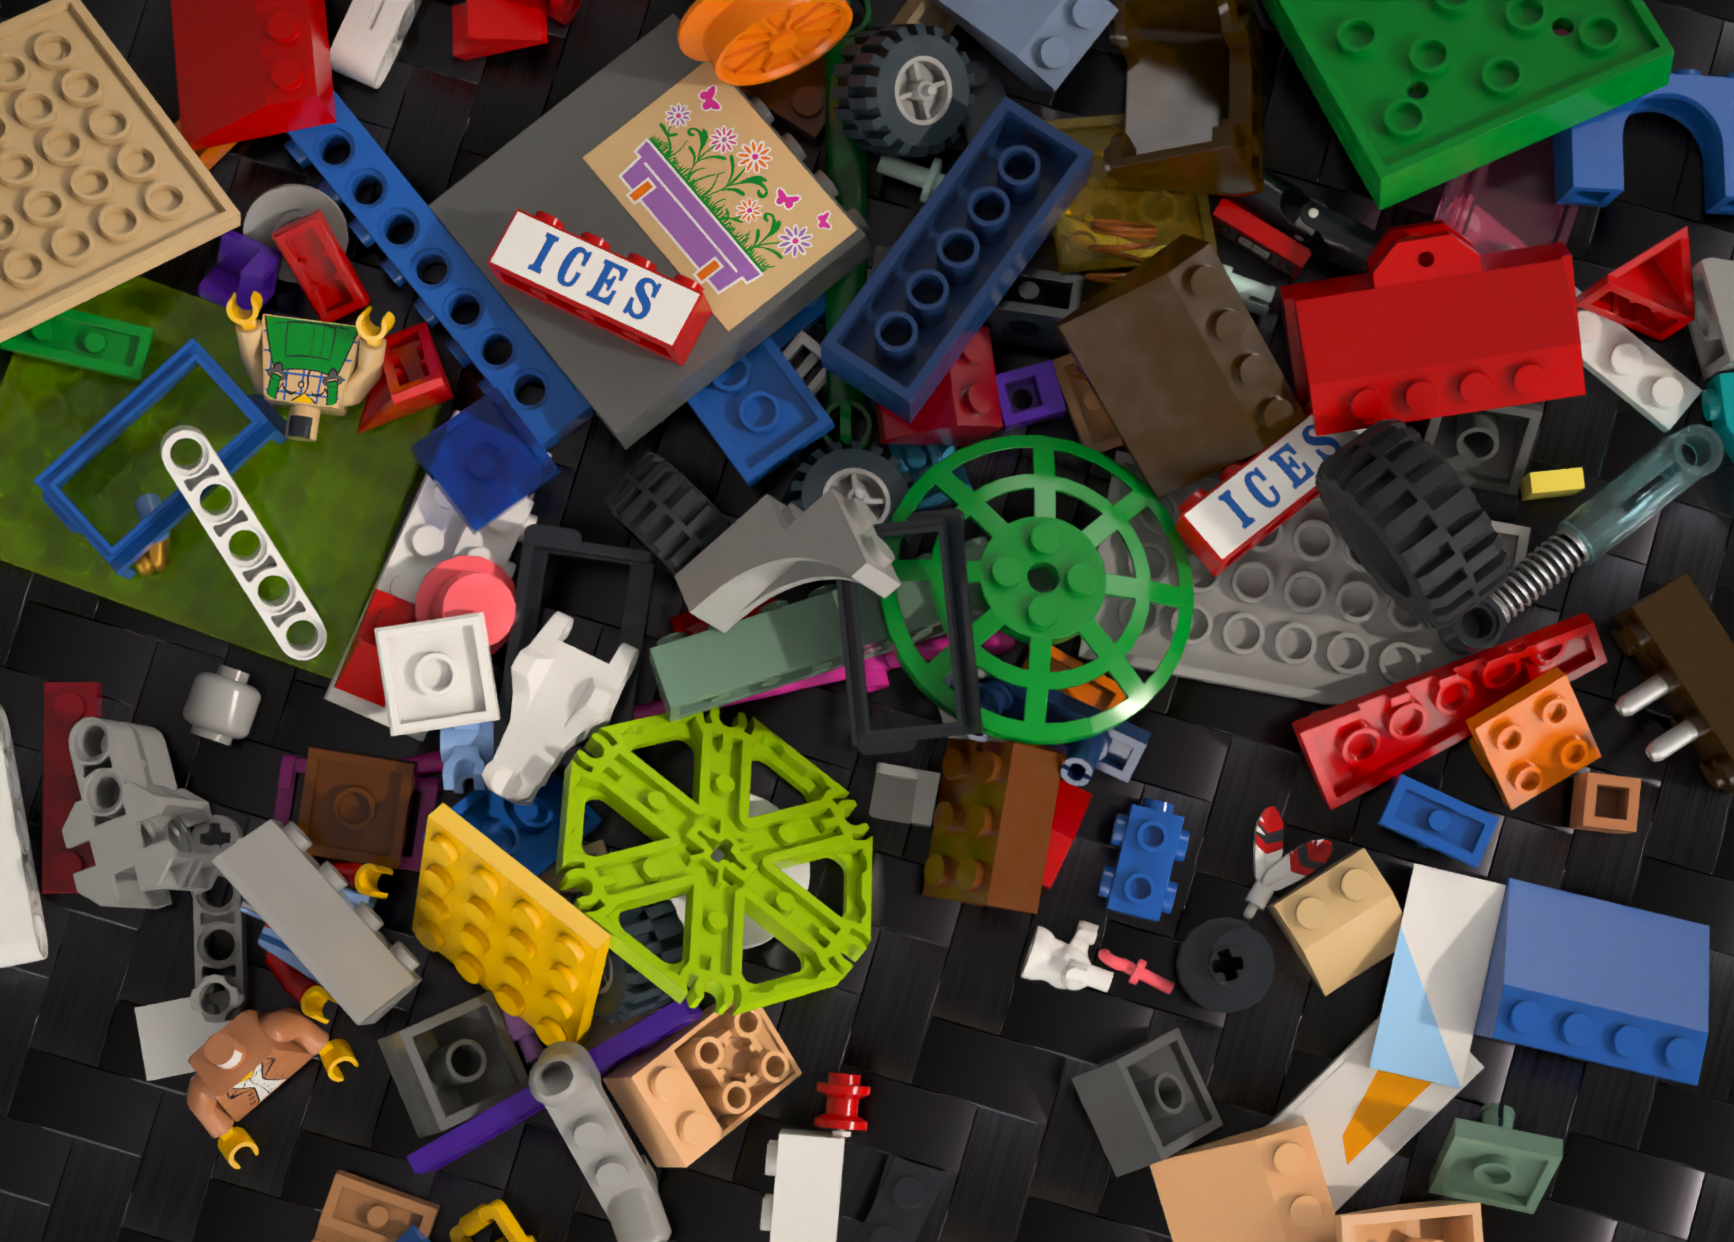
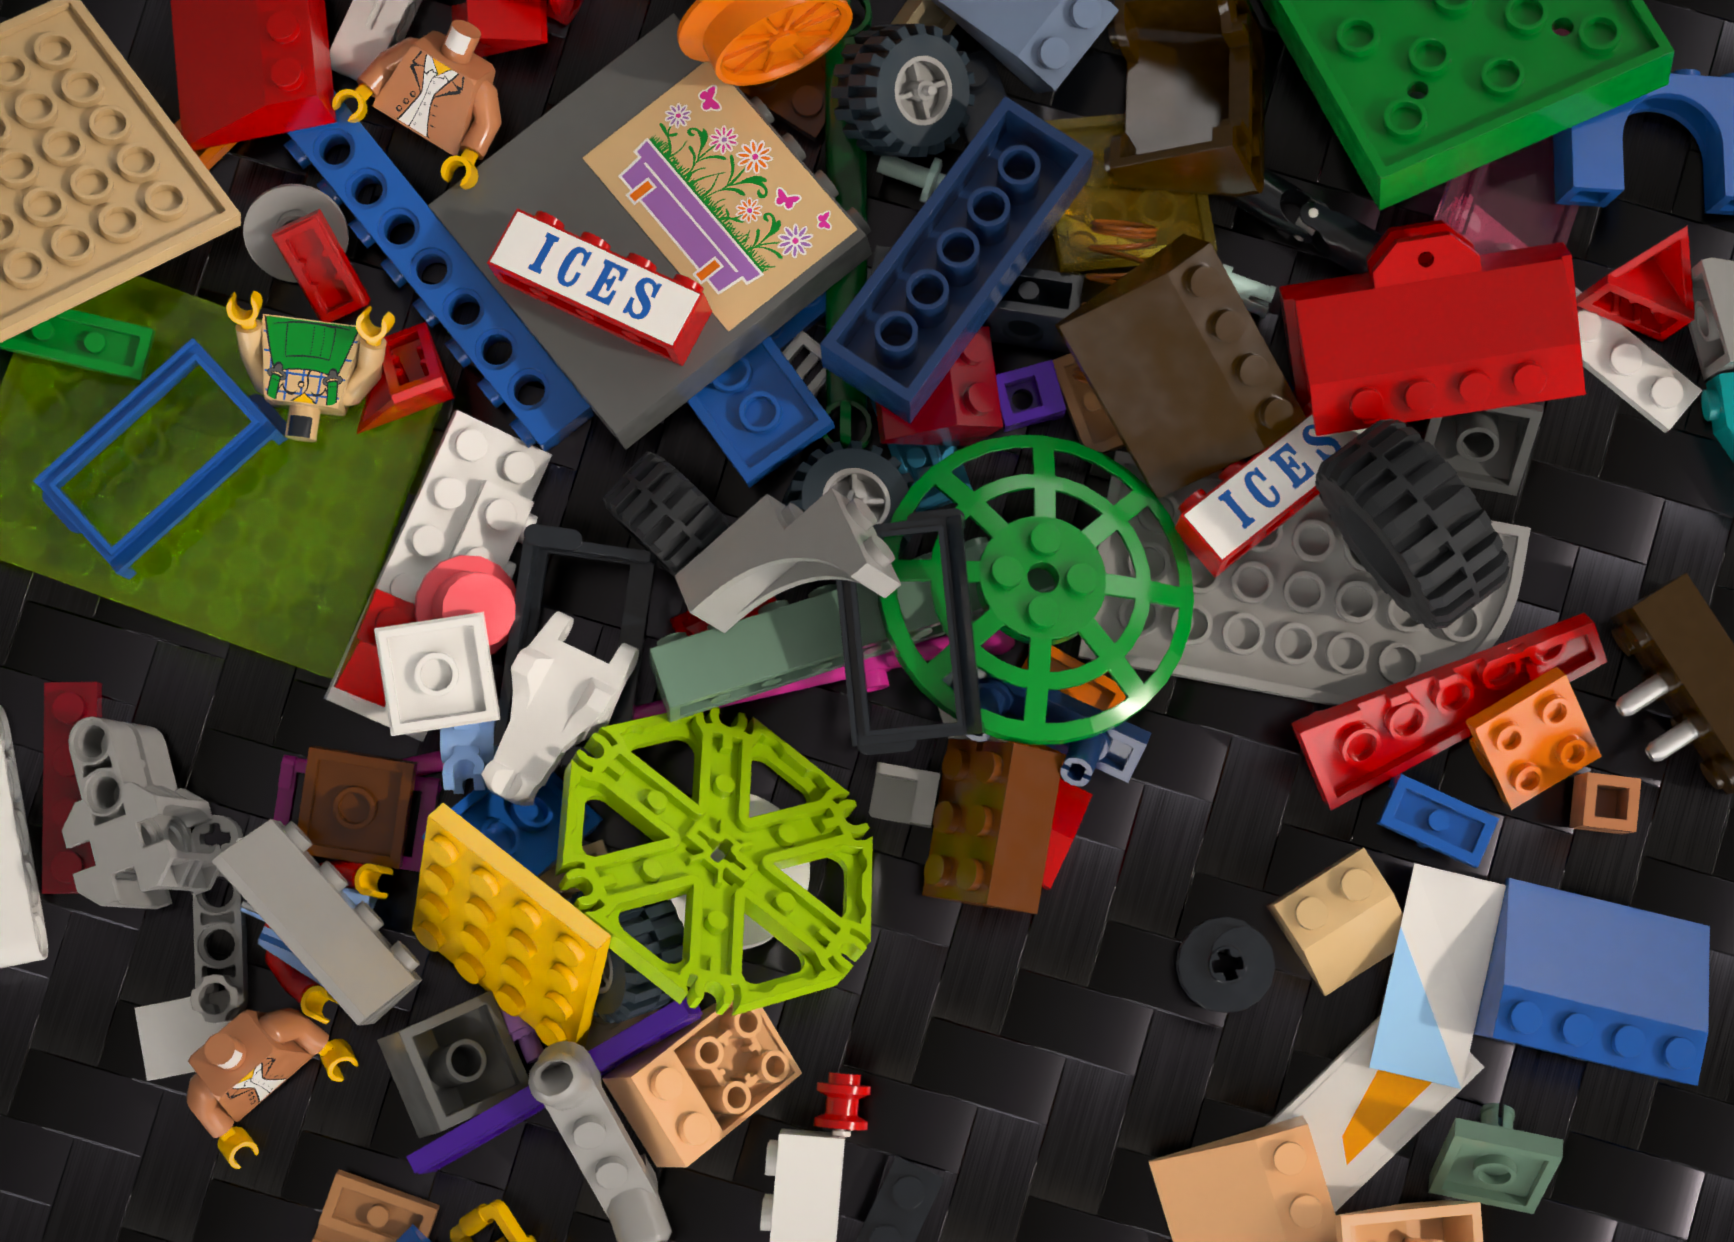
(159, 554): pearl gold arm -> none
(221, 705): light grey head -> none
(241, 268): dark purple panel -> none
(253, 567): white beam -> none
(437, 92): none -> nougat torso
(485, 461): clear blue plate -> none
(1063, 963): white piece -> none
(1136, 971): coral hand -> none
(1147, 1102): dark grey slope -> none
(1148, 845): blue brick -> none
(1260, 238): red tile -> none
(1271, 869): piece -> none
(1552, 484): light yellow tile -> none
(1592, 531): piece -> none

